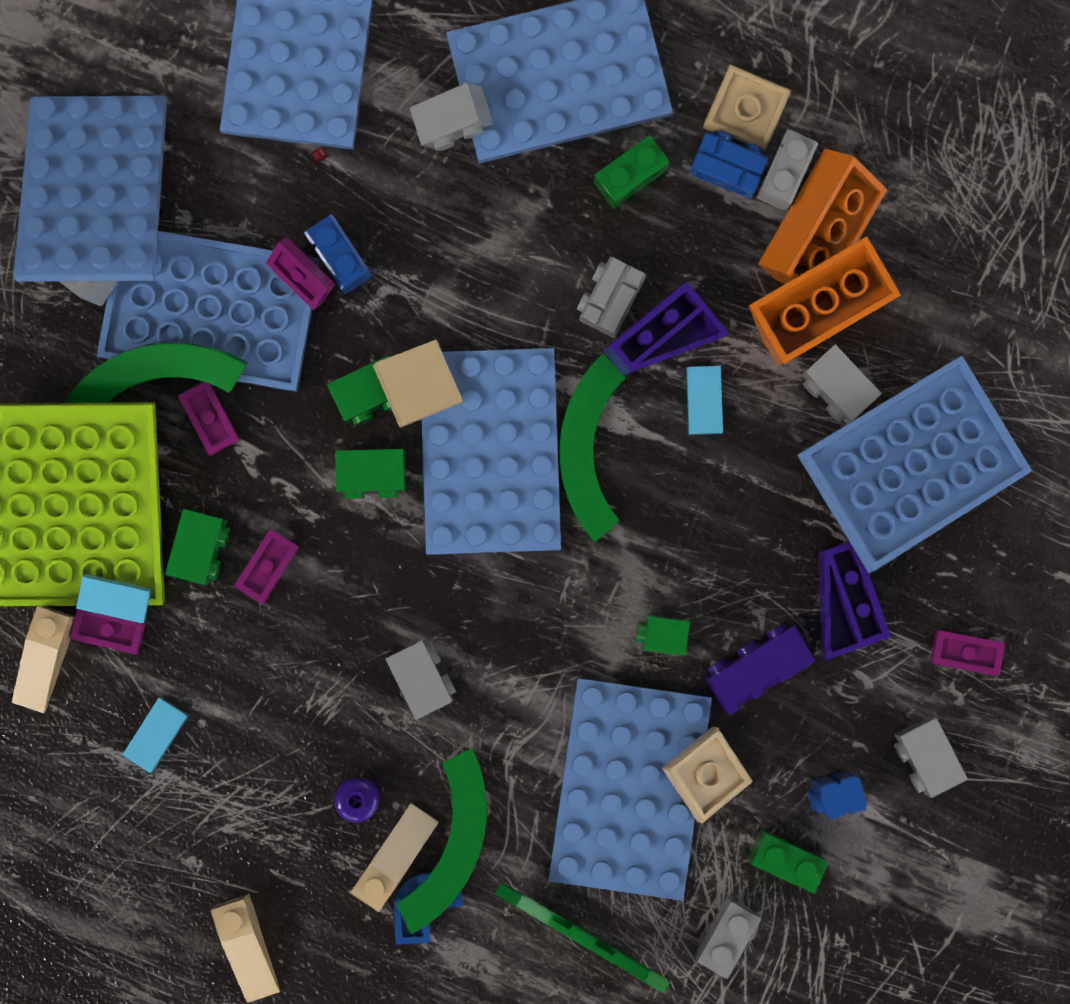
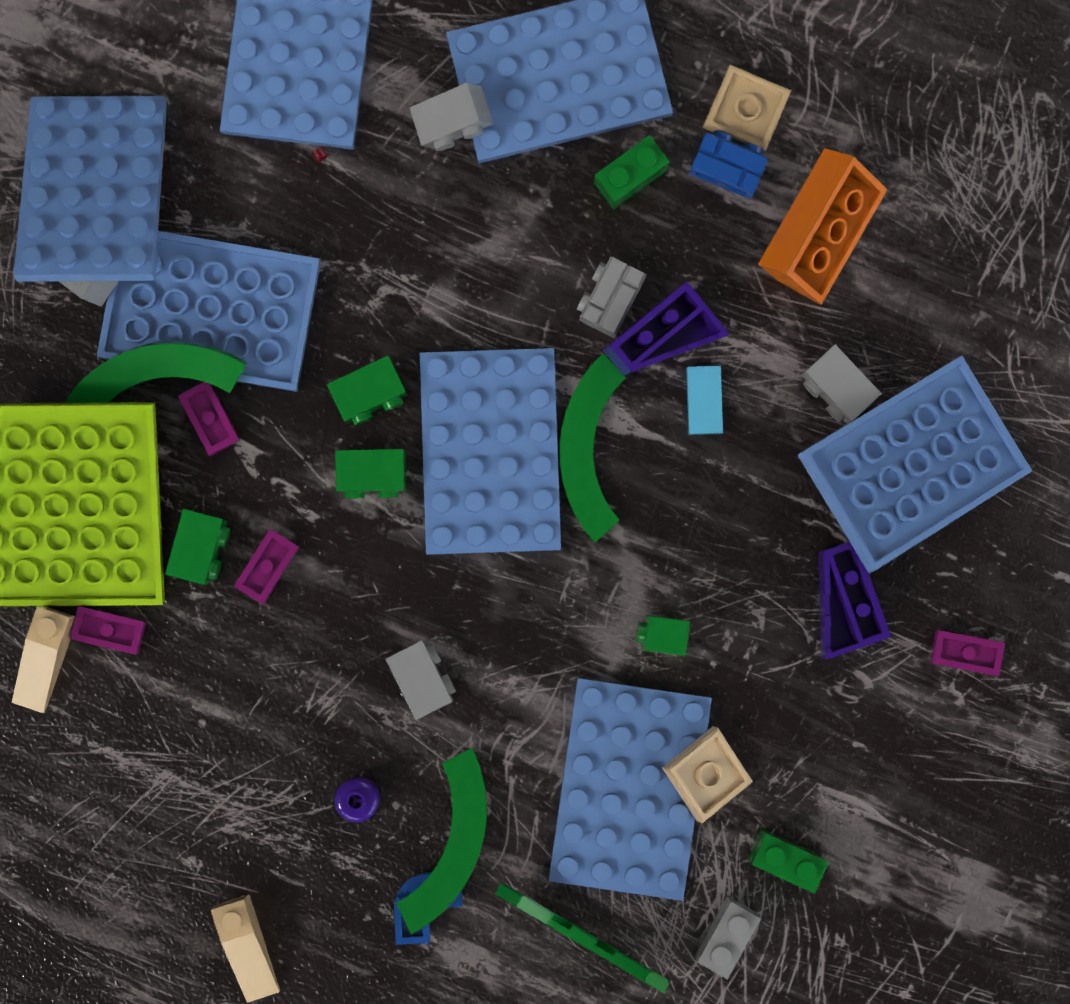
(113, 598): medium azure tile -> none
(155, 735): medium azure tile -> none
(300, 273): magenta plate -> none
(338, 254): blue brick -> none
(394, 857): tan slope -> none
(417, 383): tan tile -> none
(758, 667): dark purple wedge -> none
(787, 170): light grey brick -> none
(823, 301): orange slope -> none
(837, 795): blue brick -> none
(929, 757): light grey brick -> none

